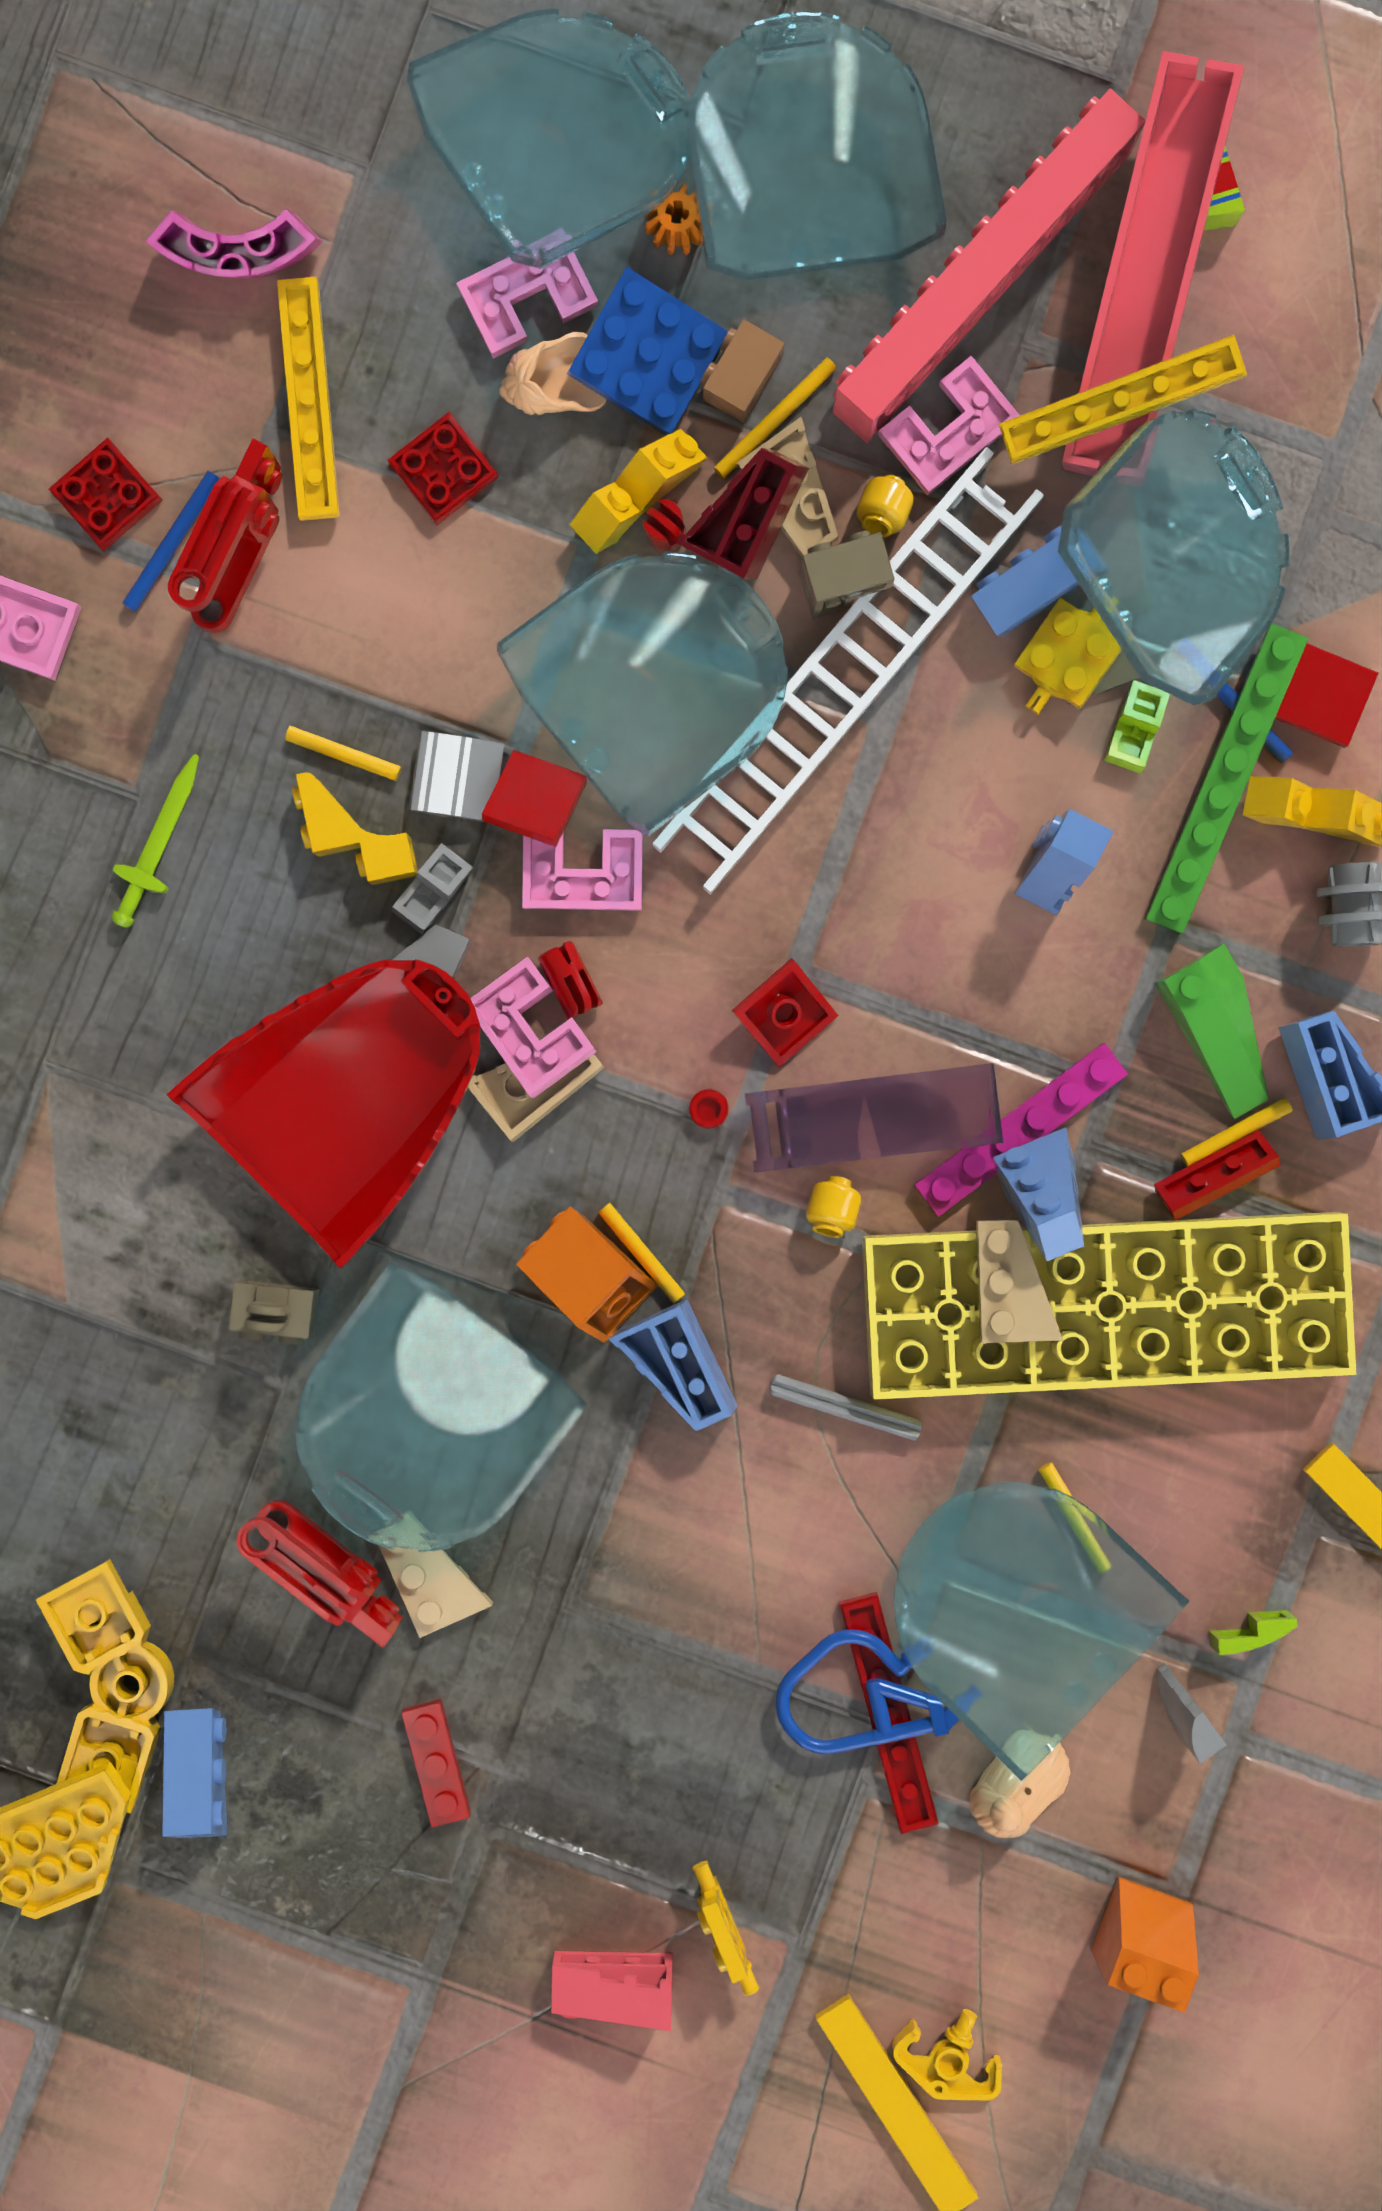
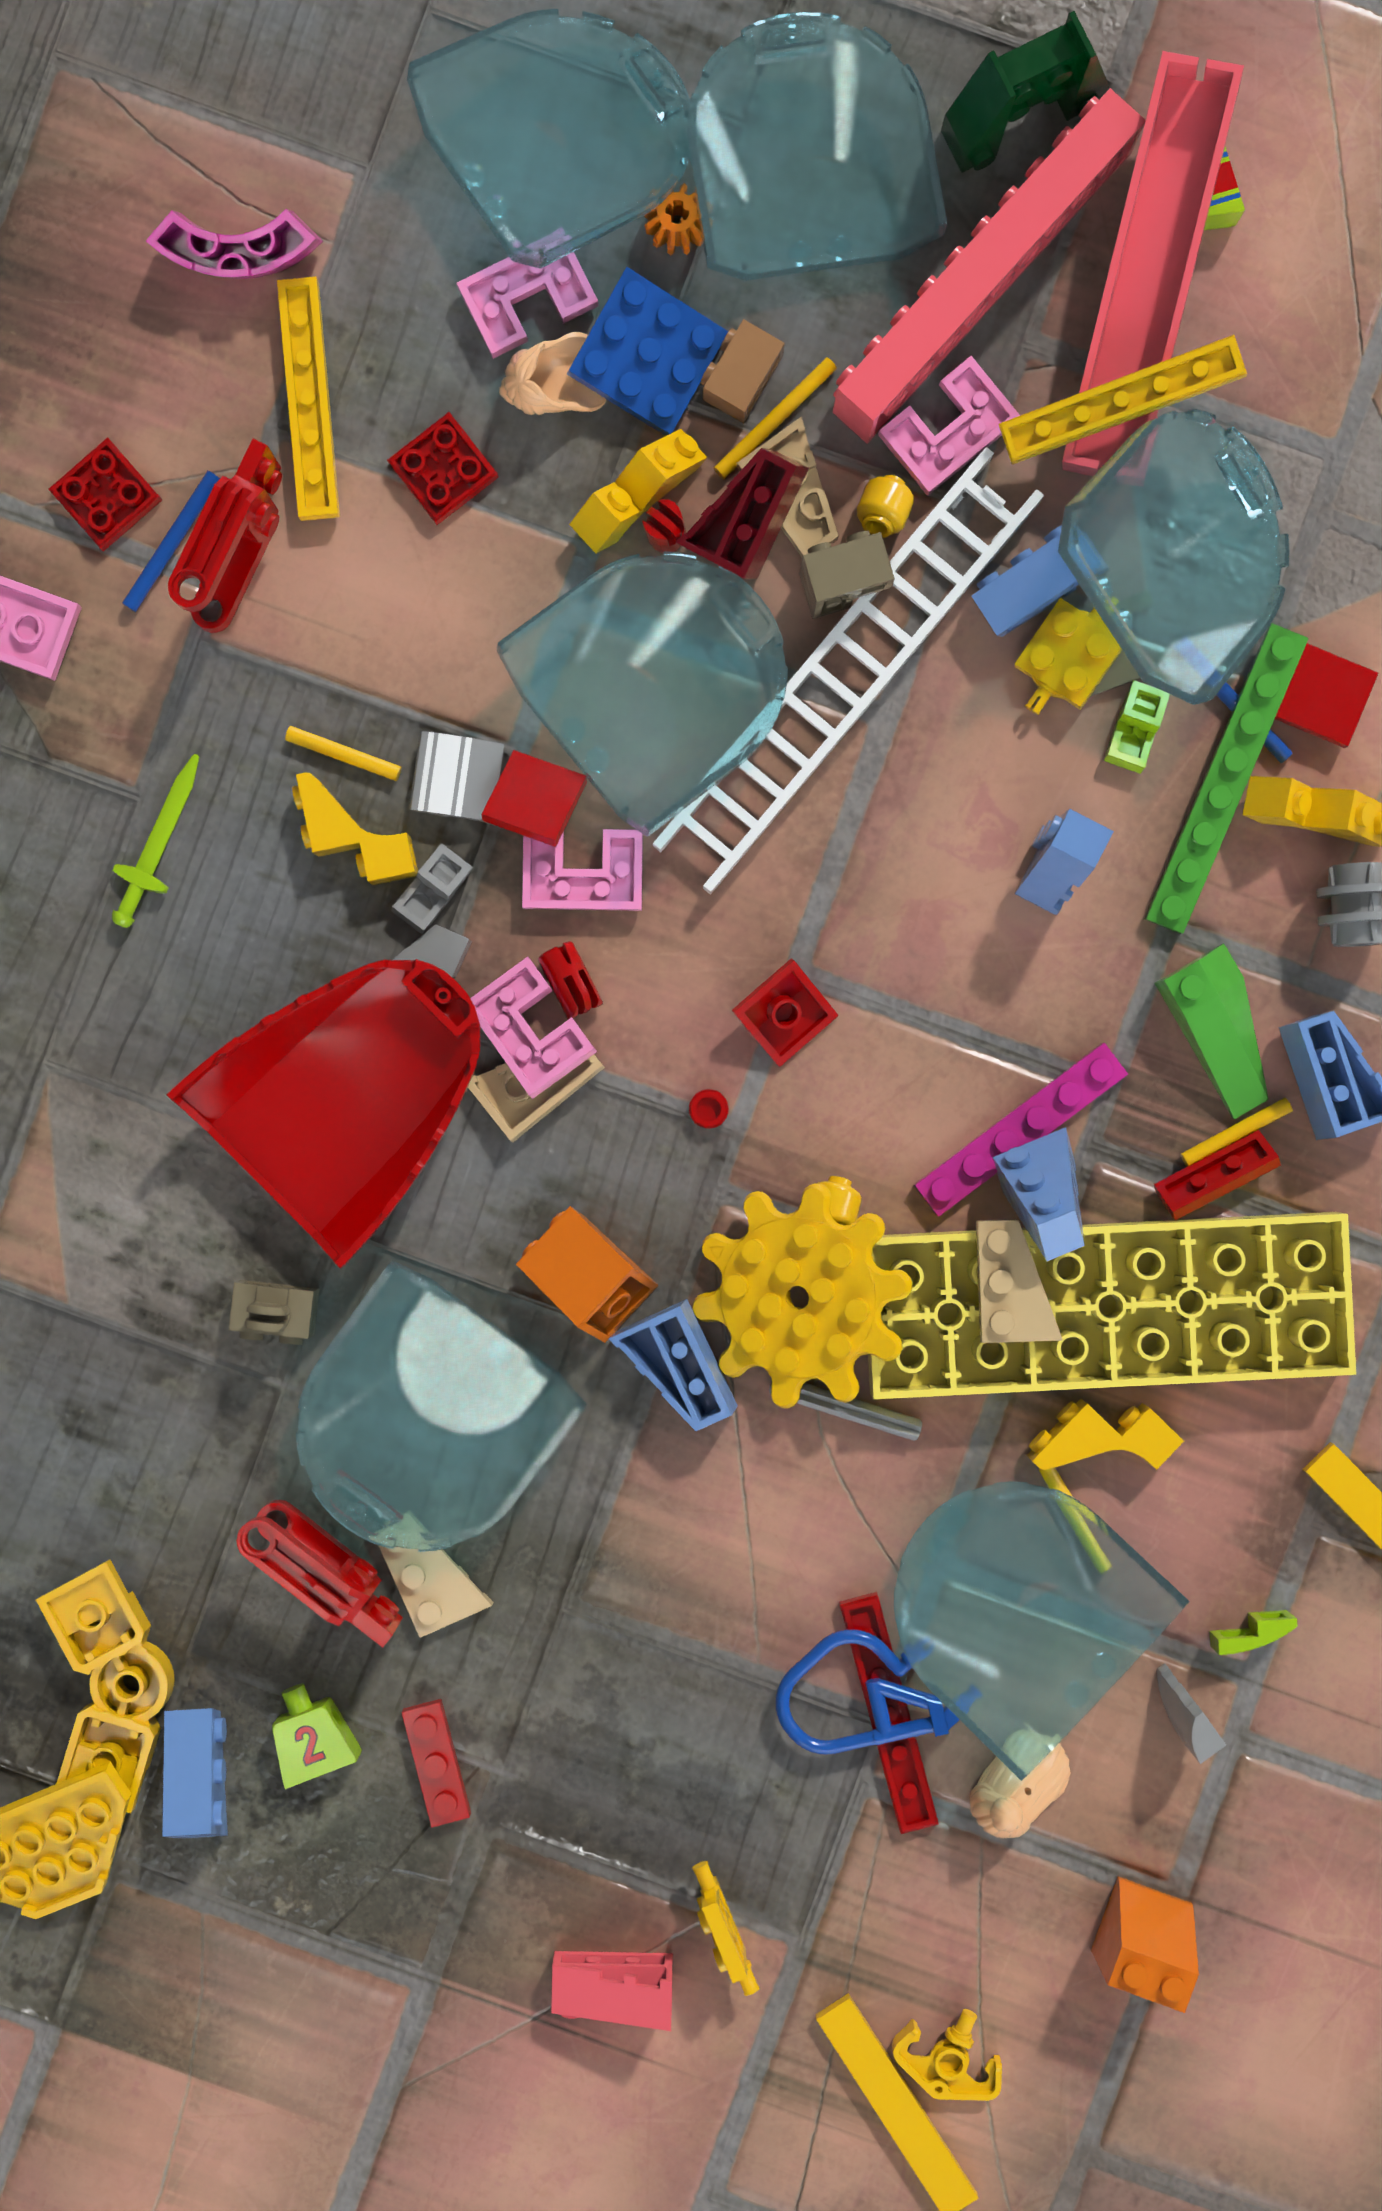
(311, 1738): none -> lime torso
(641, 1253): yellow bar -> none
(842, 1289): none -> yellow plate
(878, 1117): clear purple windscreen -> none
(1004, 88): none -> dark green wedge
(1085, 1434): none -> yellow arch

